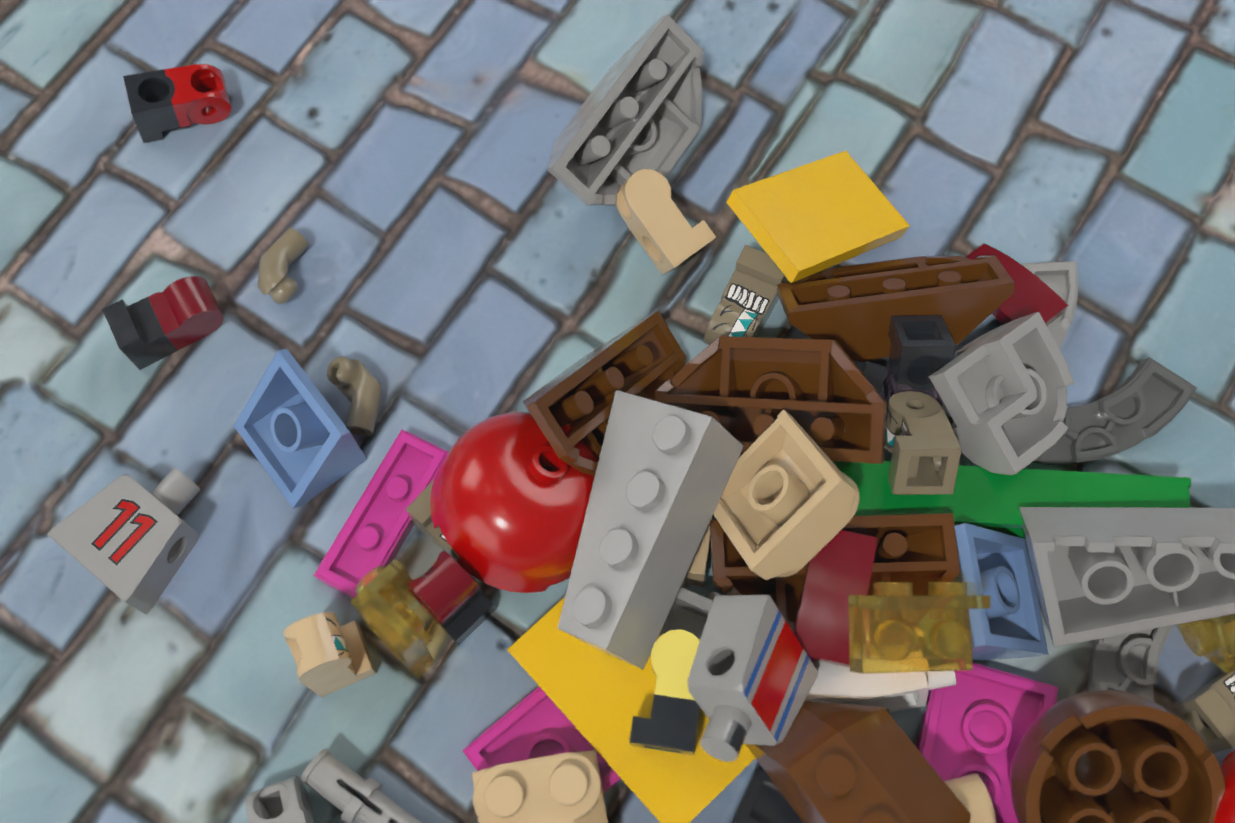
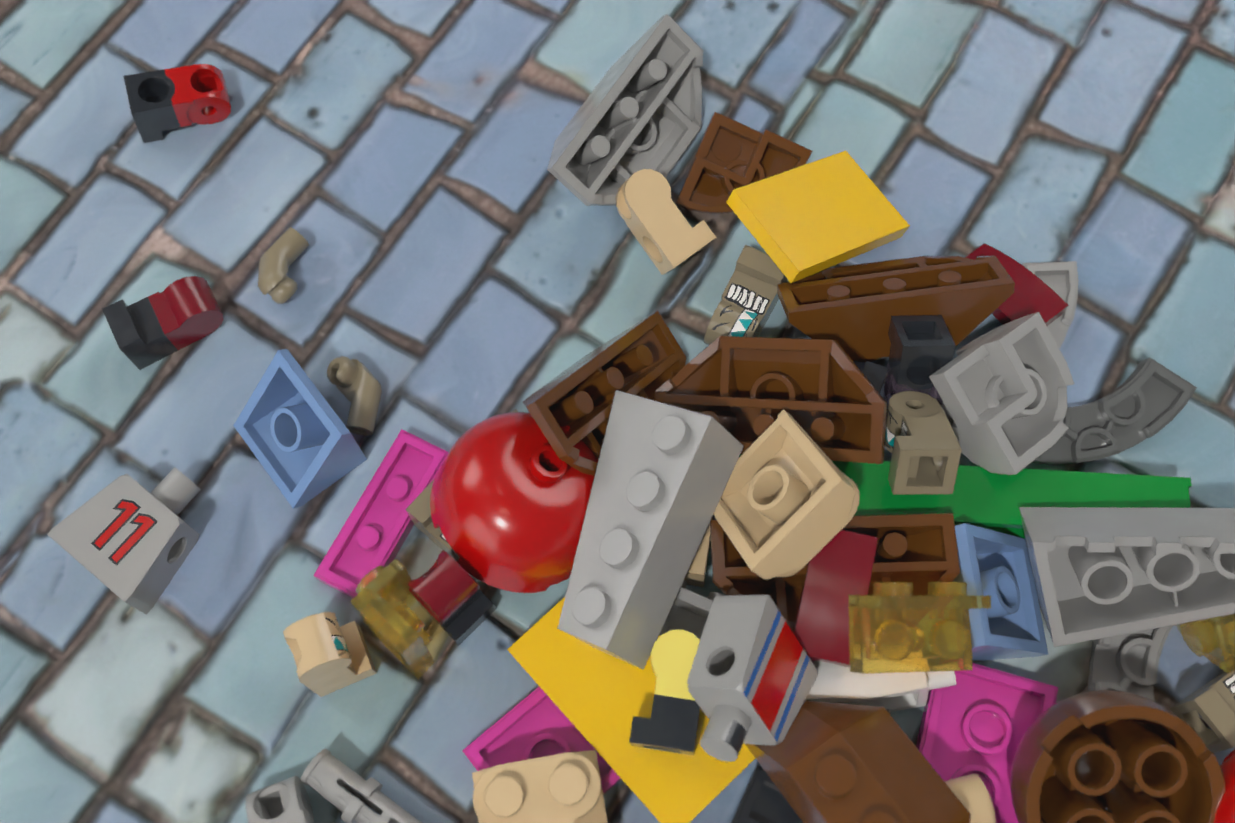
(732, 158): none -> reddish brown brick

